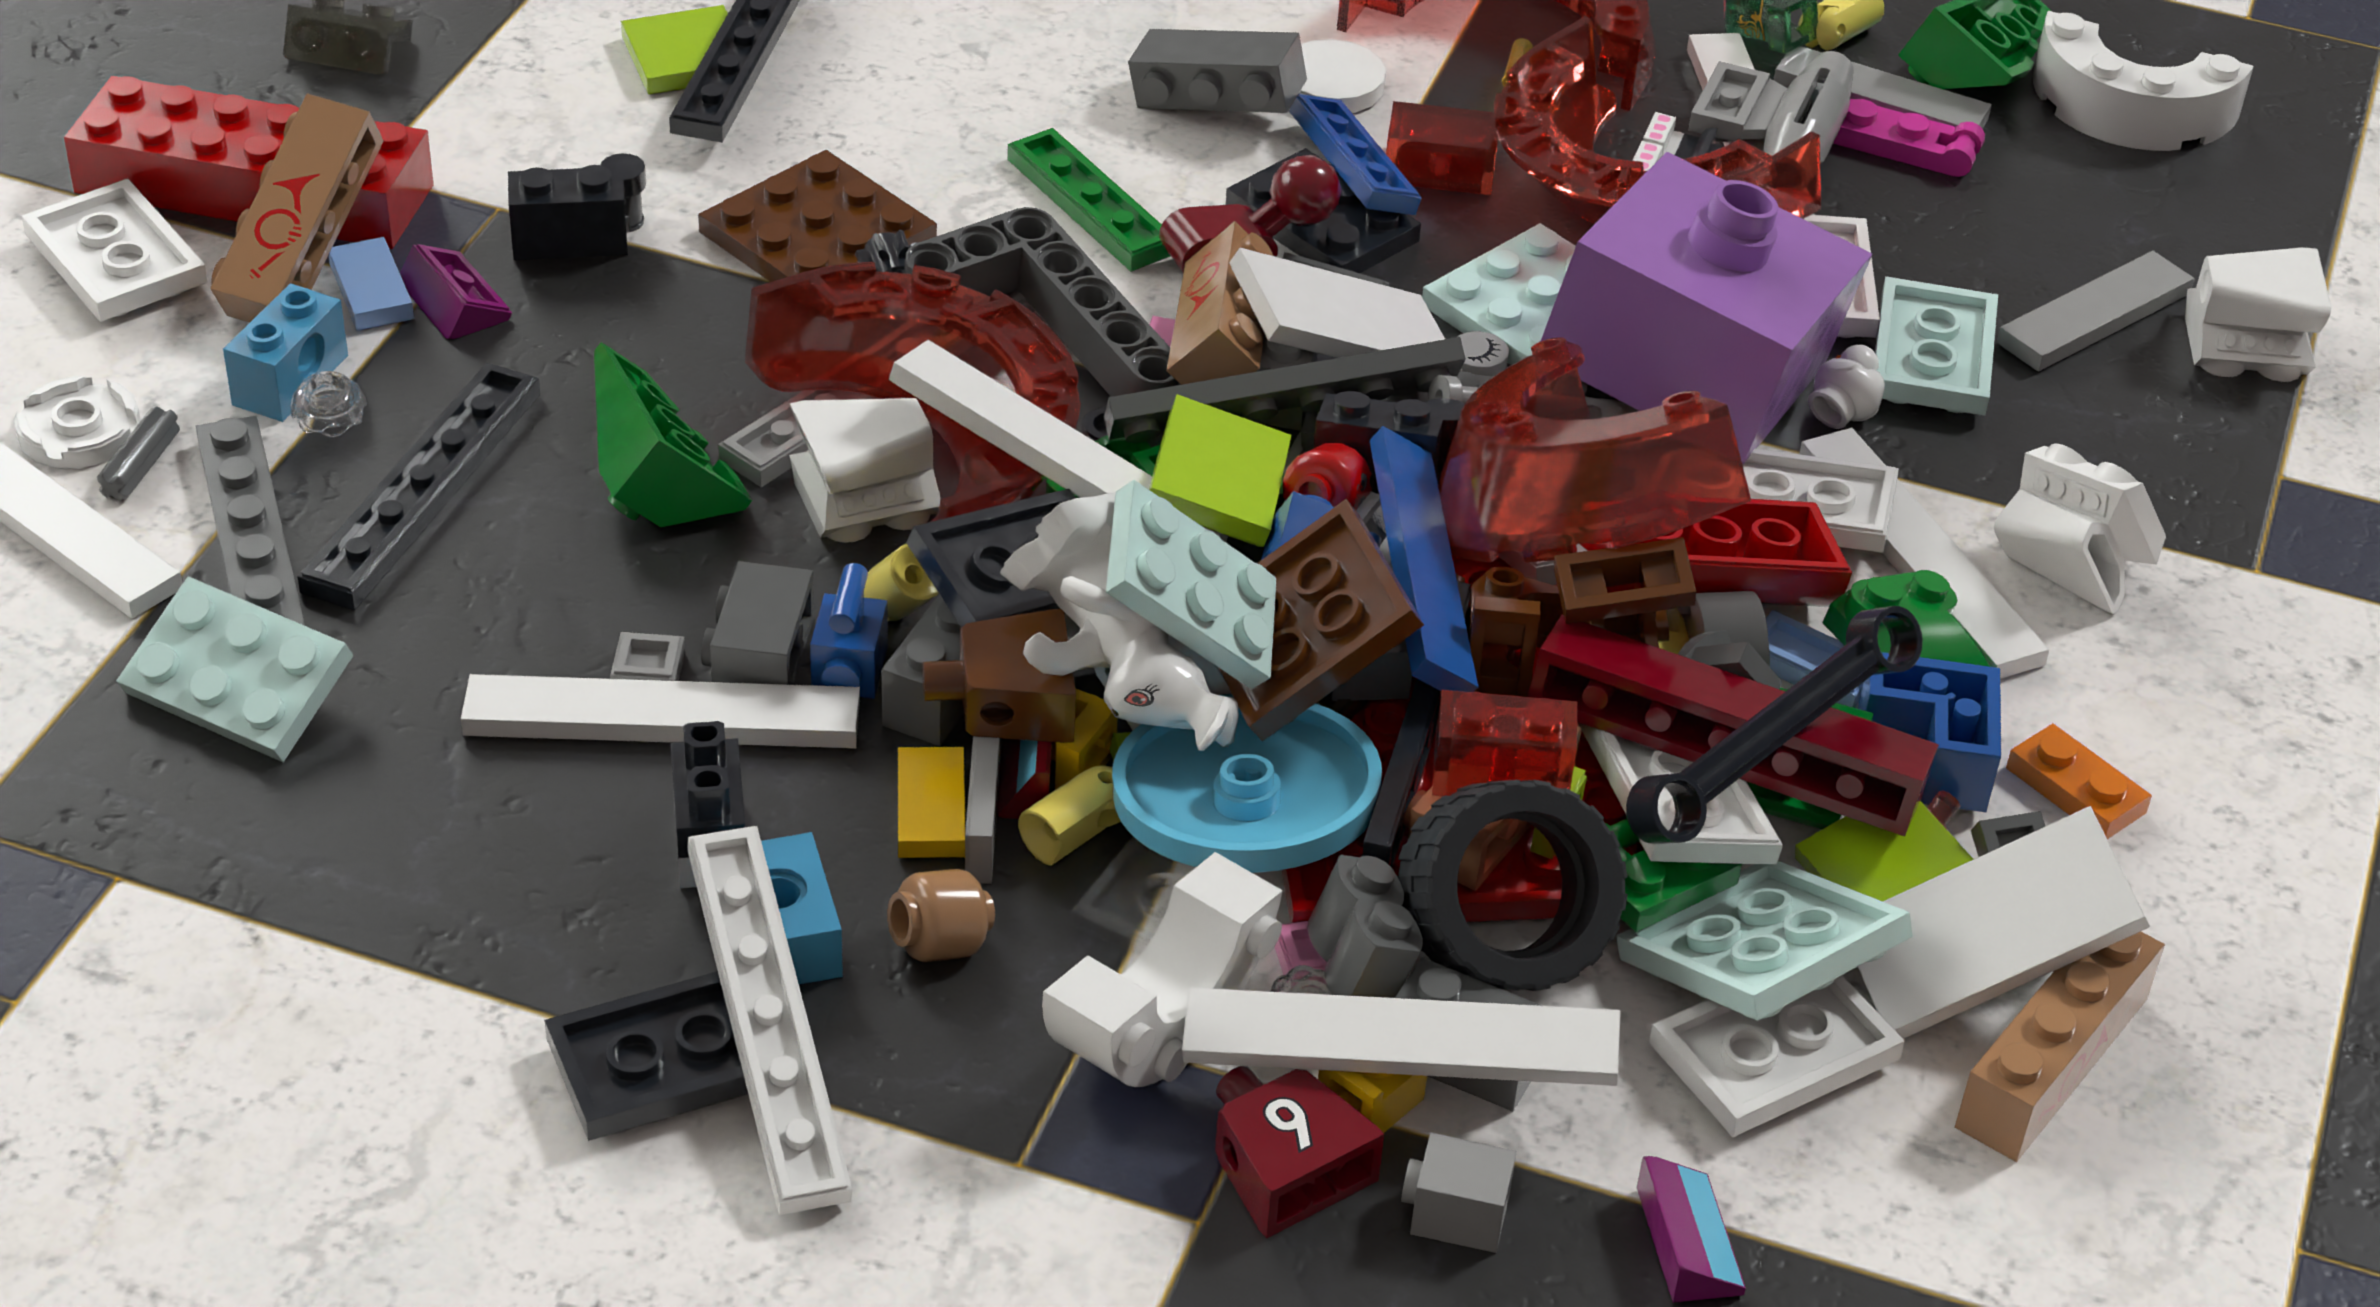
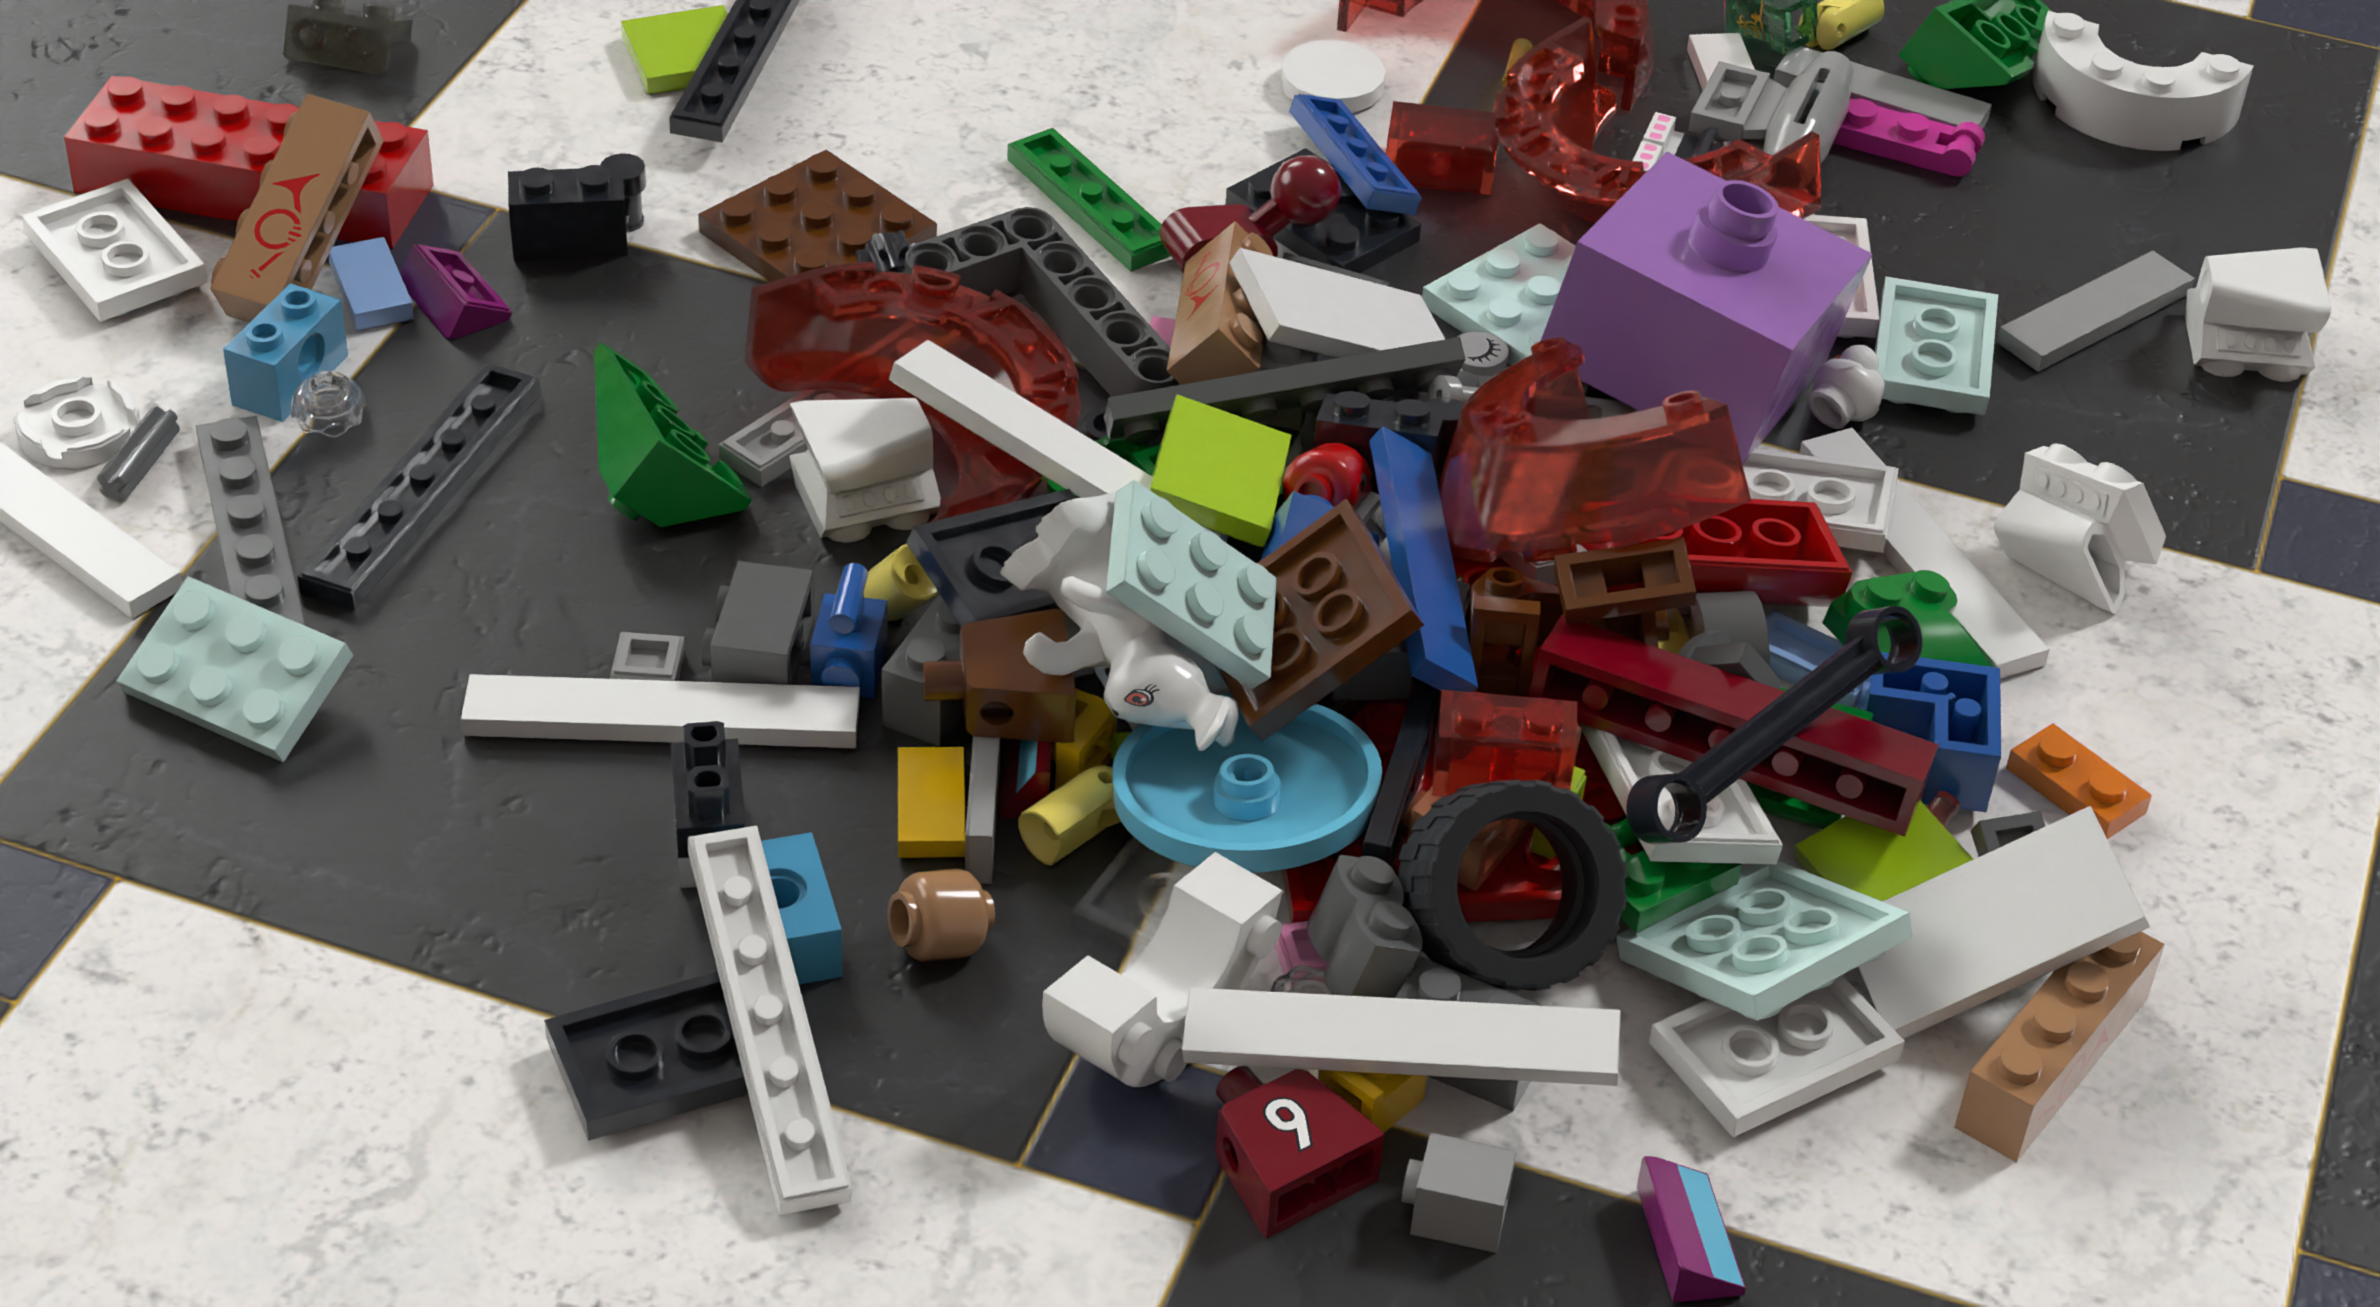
(1218, 70): dark grey brick -> none

